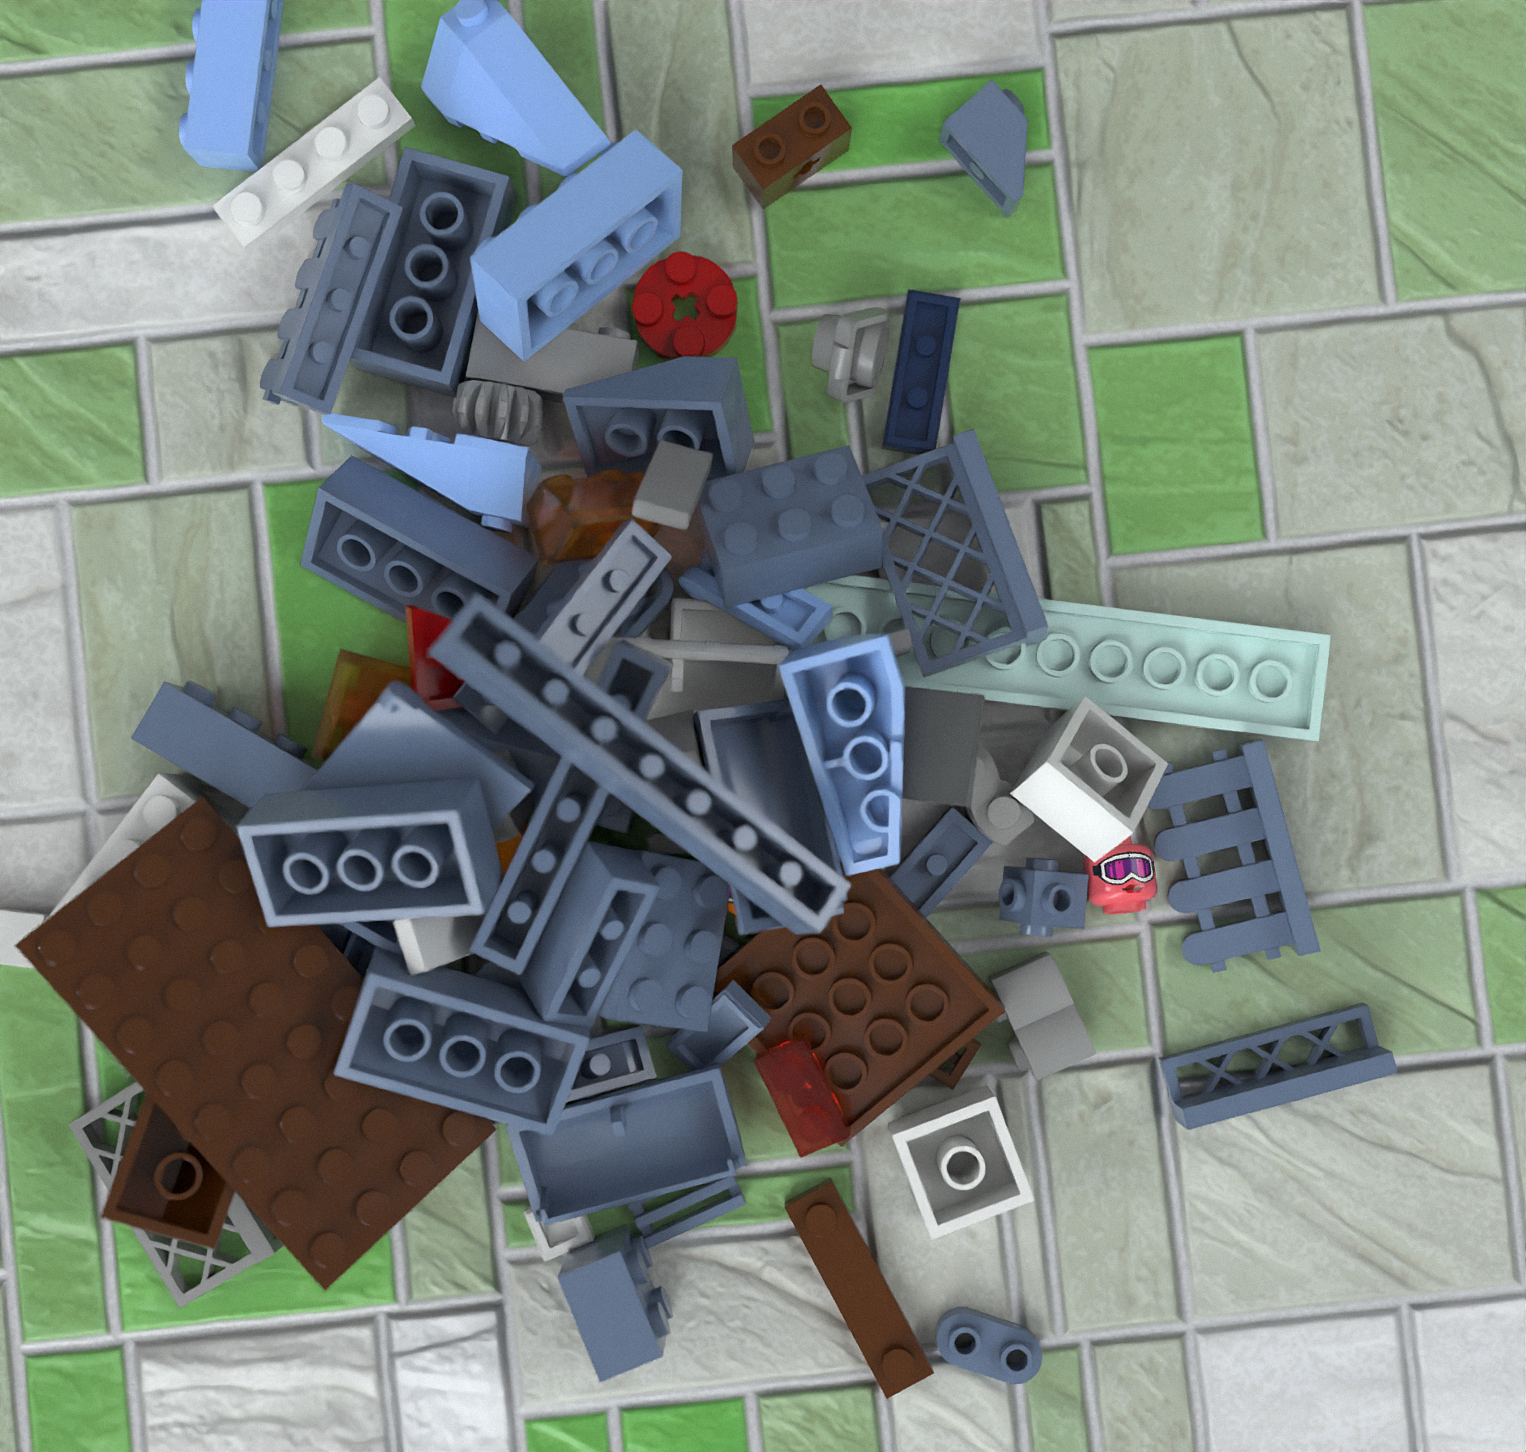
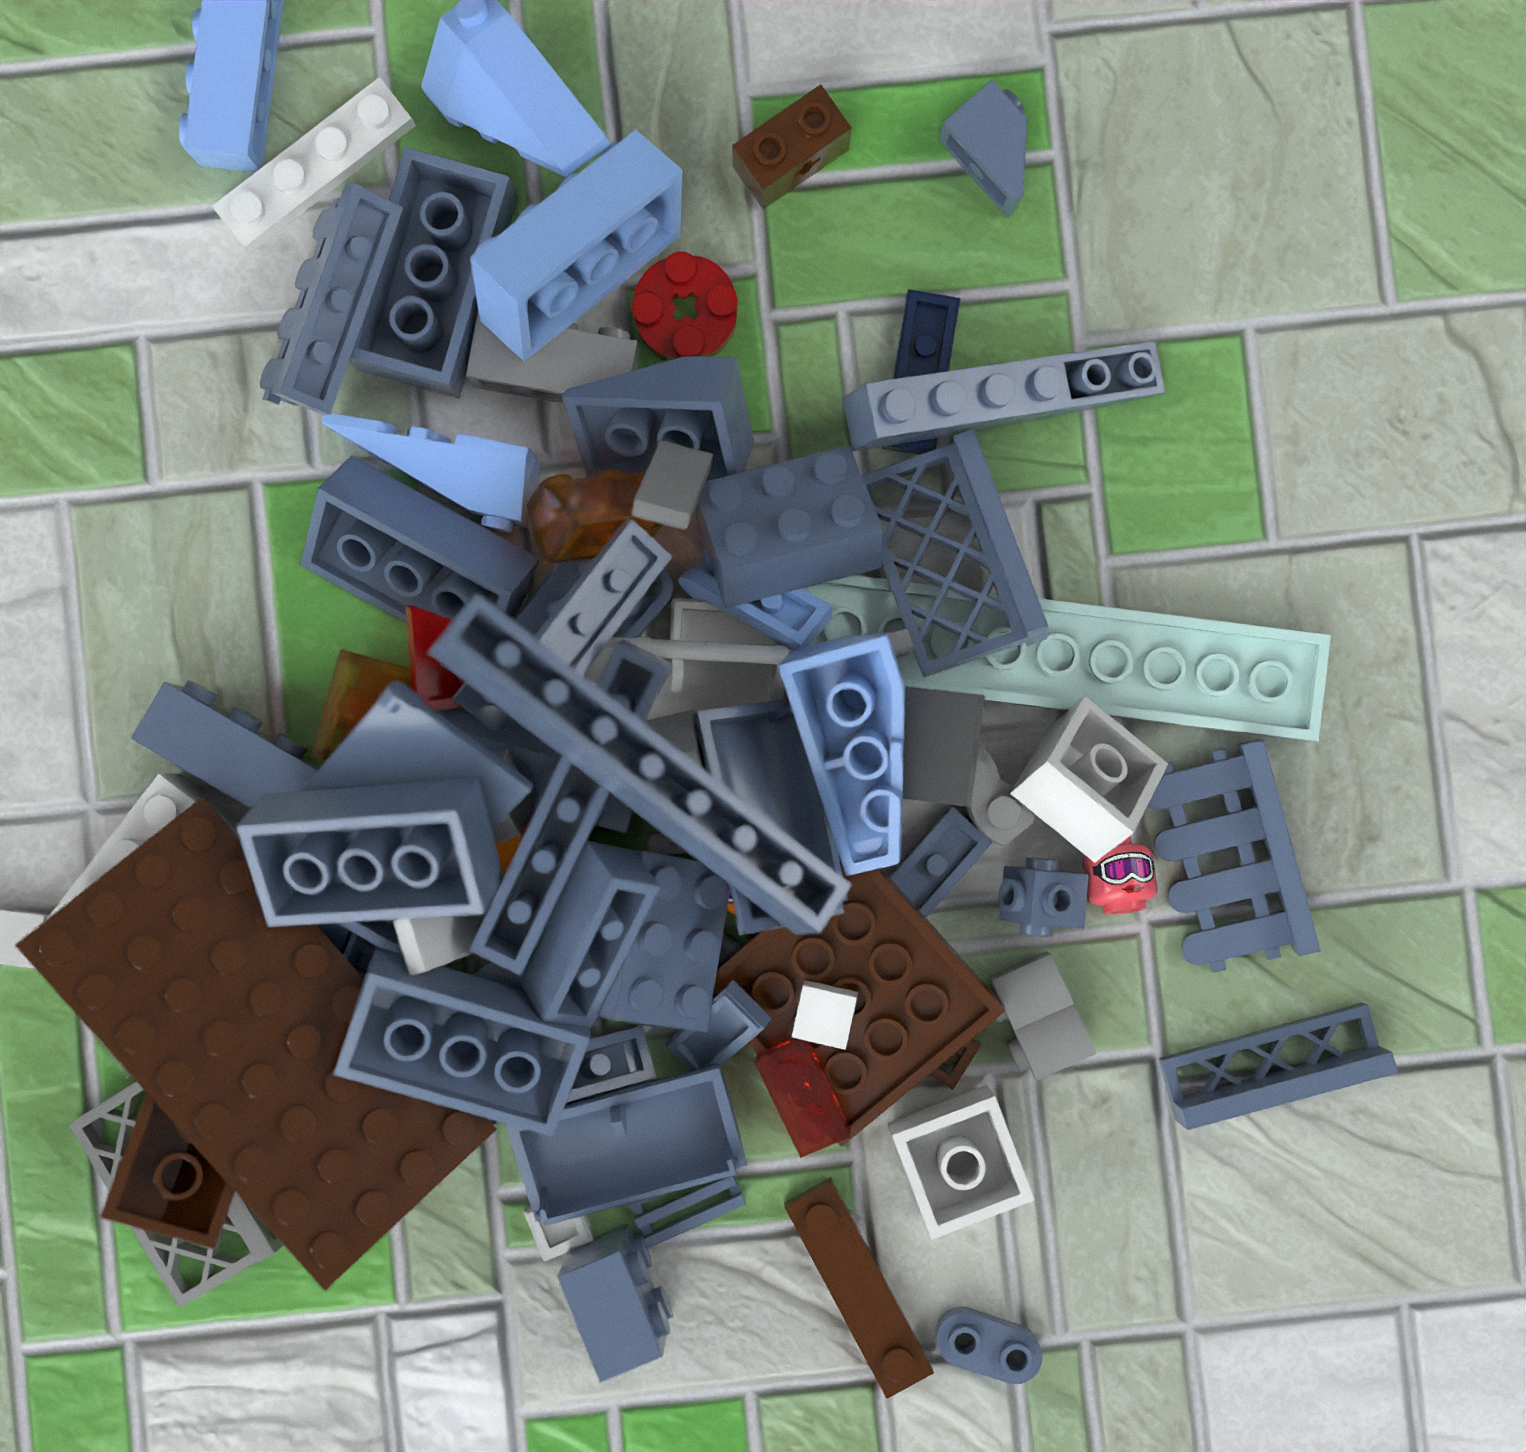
(498, 412): light grey gear -> none
(824, 1014): none -> white tile
(852, 349): light grey piece -> none
(1000, 394): none -> sand blue slope

